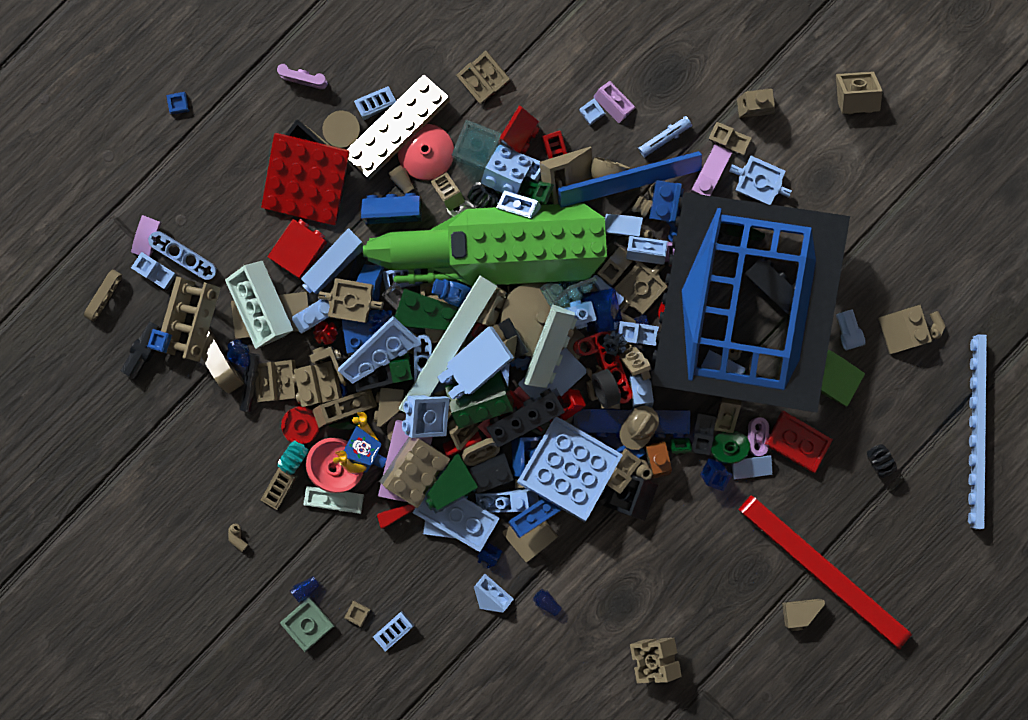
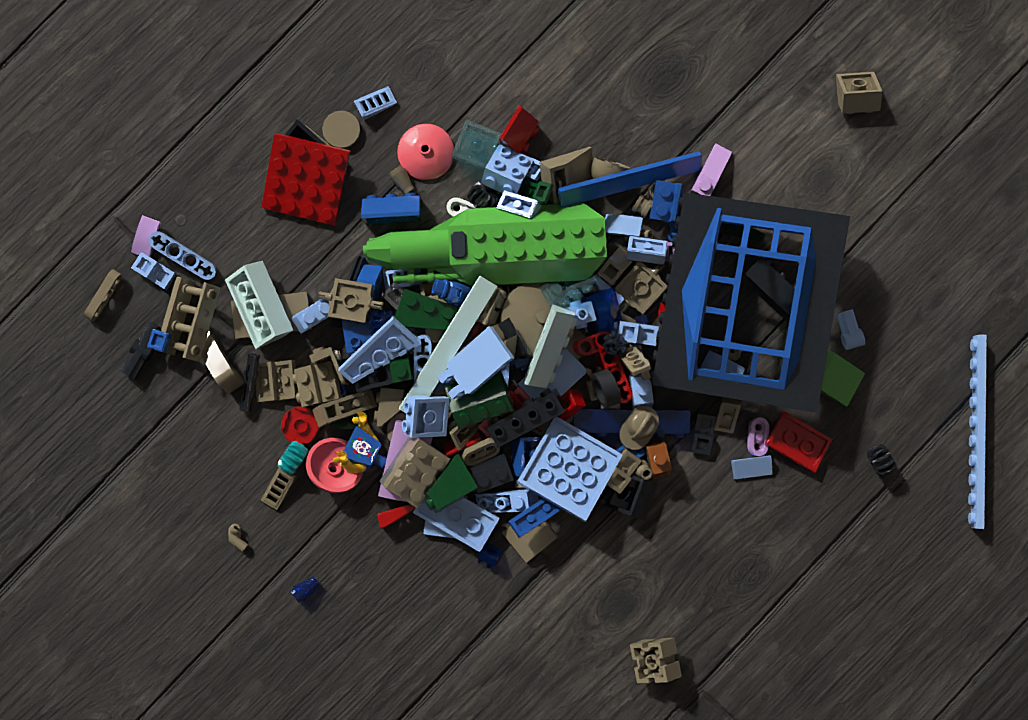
(177, 103): blue tile -> none
(238, 353): clear blue animal -> none
(297, 248): red brick -> none
(302, 77): lavender plate -> none
(307, 624): sand green plate -> none
(325, 332): red gear -> none
(332, 262): light blue slope -> none
(337, 501): light aqua tile -> none
(357, 613): dark tan tile -> none
(397, 126): plate -> none
(405, 620): light blue slope -> none
(448, 192): dark tan slope -> none
(483, 77): dark tan slope -> none
(491, 596): light blue slope -> none
(545, 601): clear blue cone -> none
(557, 134): red slope -> none
(592, 111): light blue tile -> none
(614, 102): lavender slope -> none
(680, 446): dark green slope -> none
(683, 124): light blue pin -> none
(715, 475): clear blue brick -> none
(730, 139): dark tan slope -> none
(730, 441): dark green dish -> none
(757, 103): dark tan torso -> none
(760, 181): light blue plate -> none
(801, 613): dark tan slope -> none
(825, 572): red beam -> none
(905, 329): dark tan slope -> none
(938, 325): dark tan arm -> none

